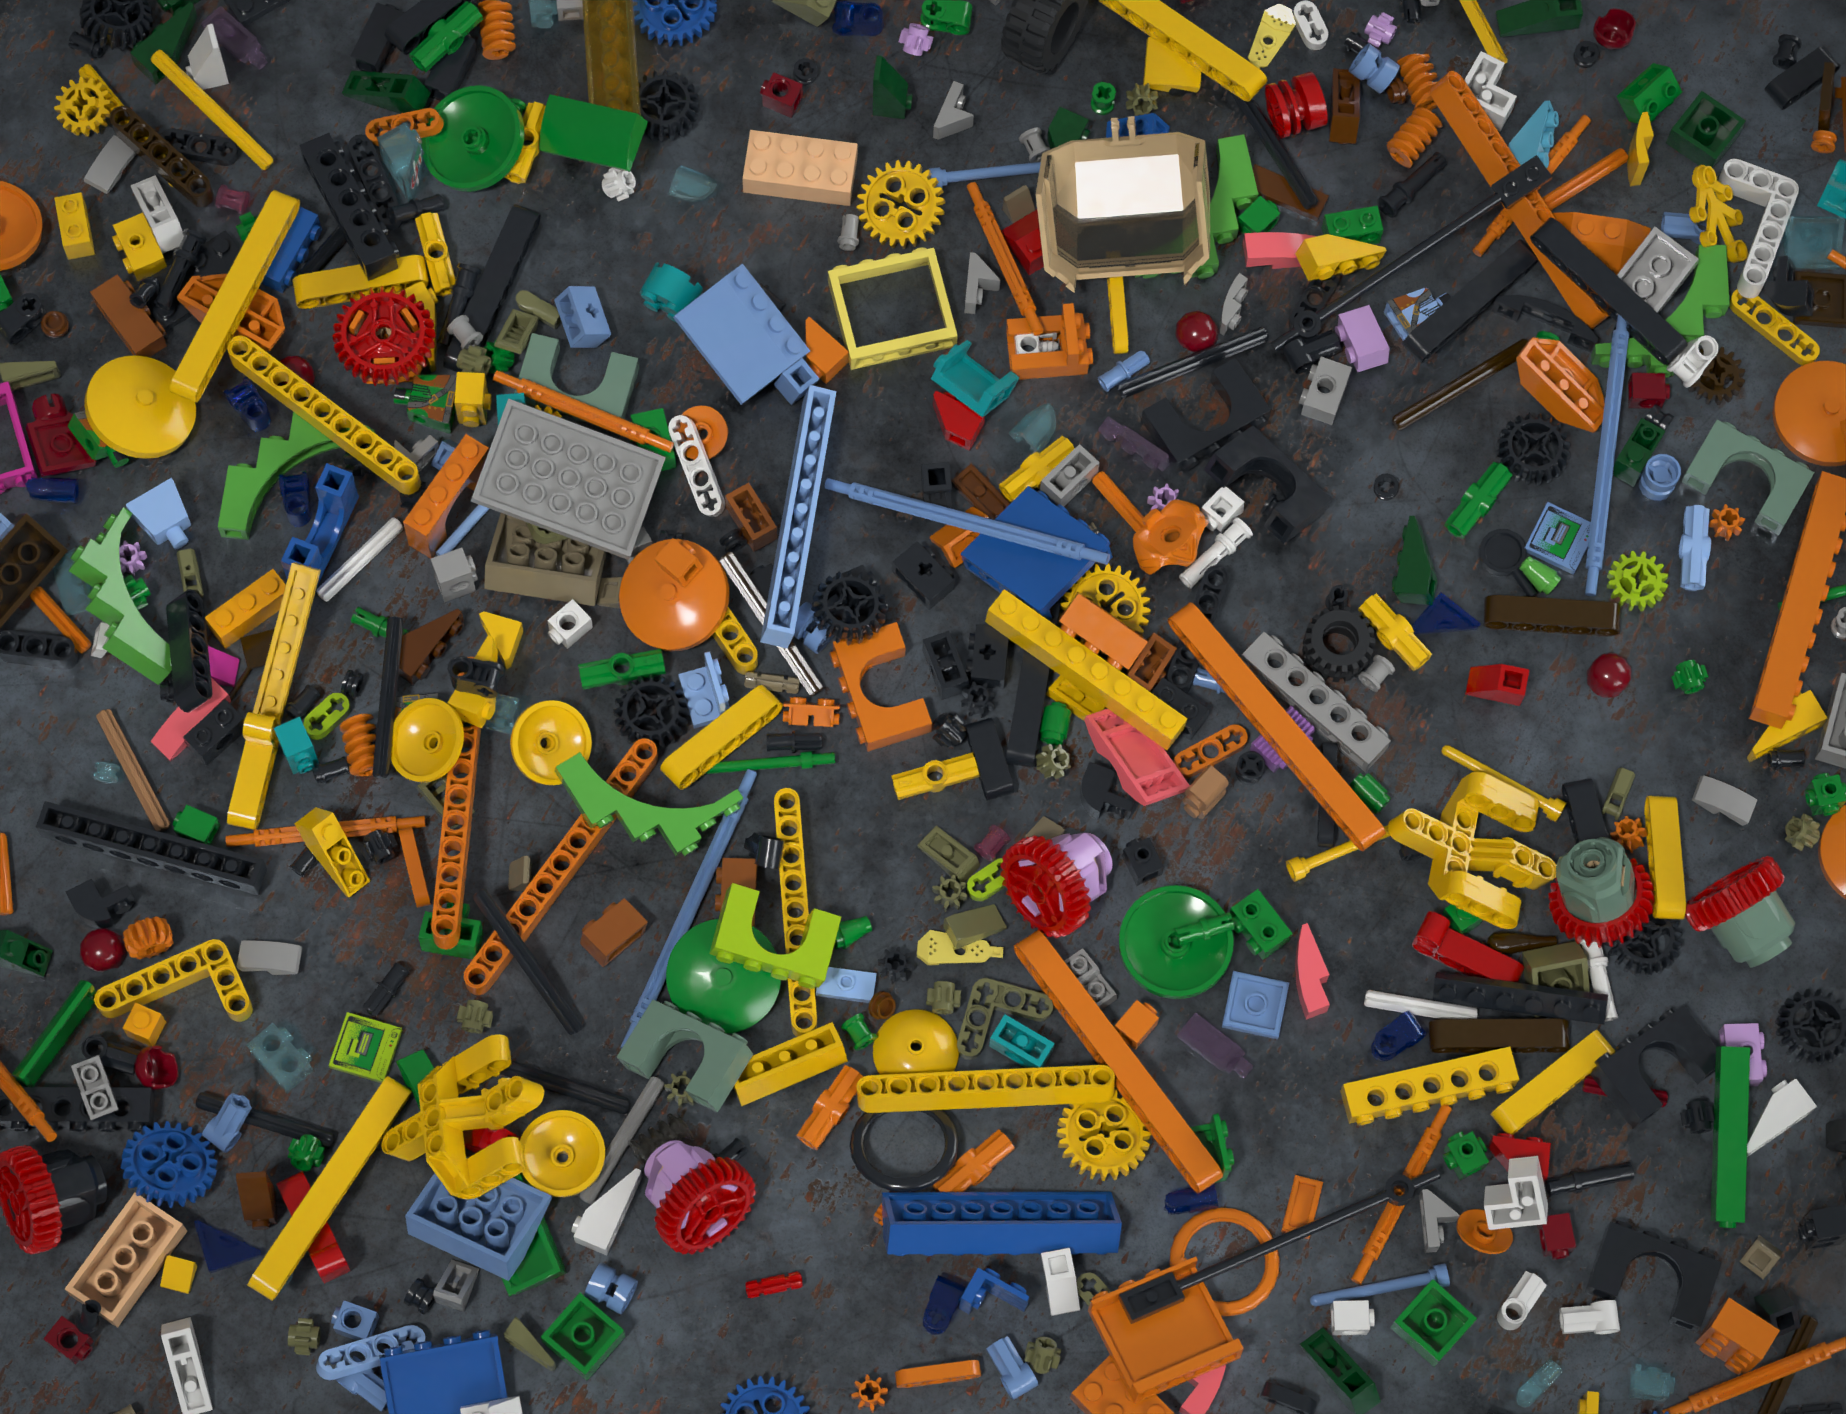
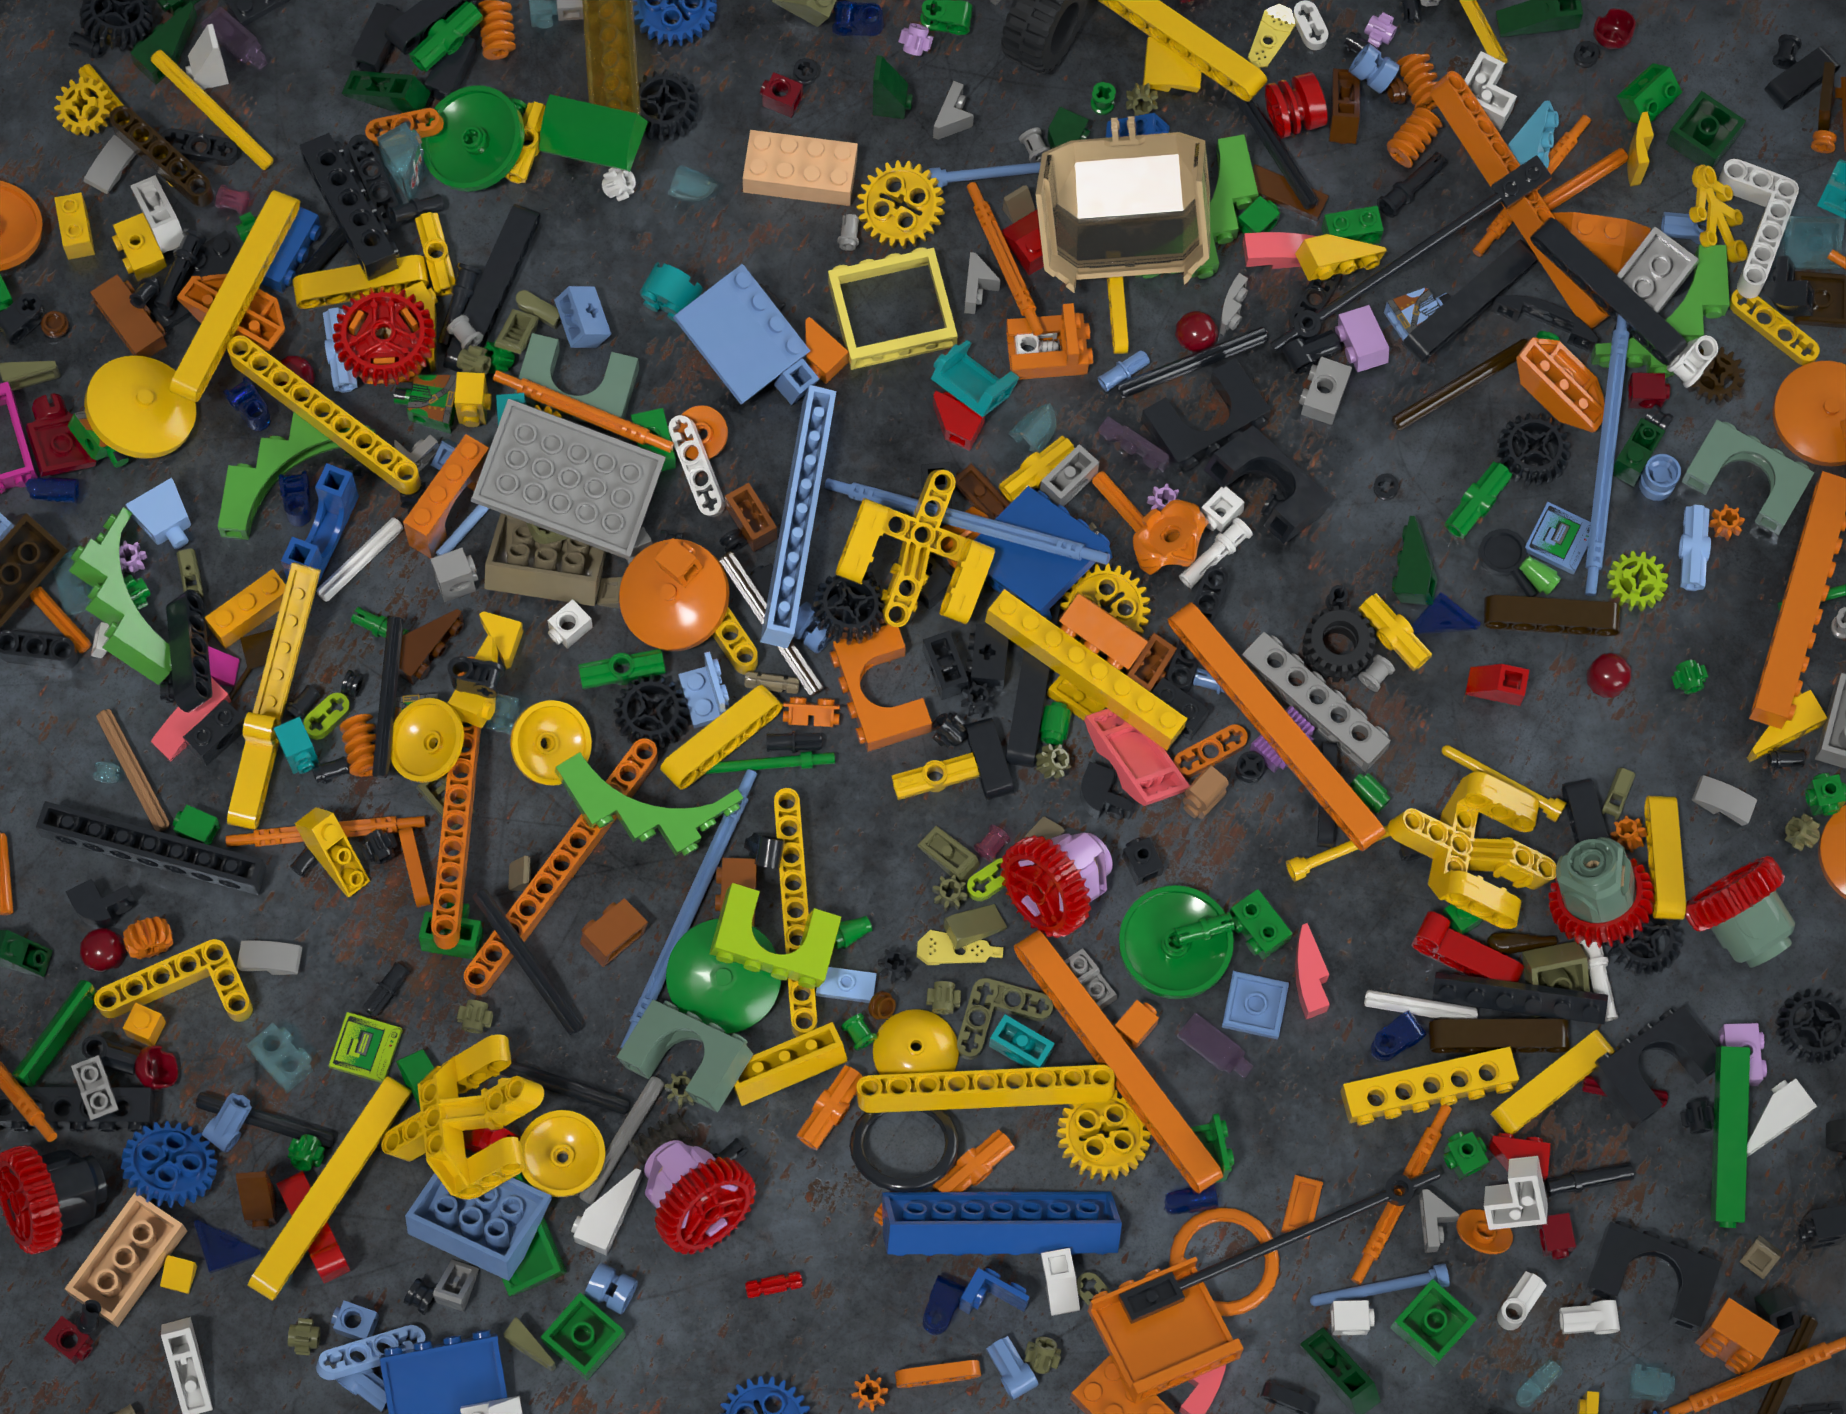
(341, 379): none -> light blue piece
(971, 556): none -> yellow piece

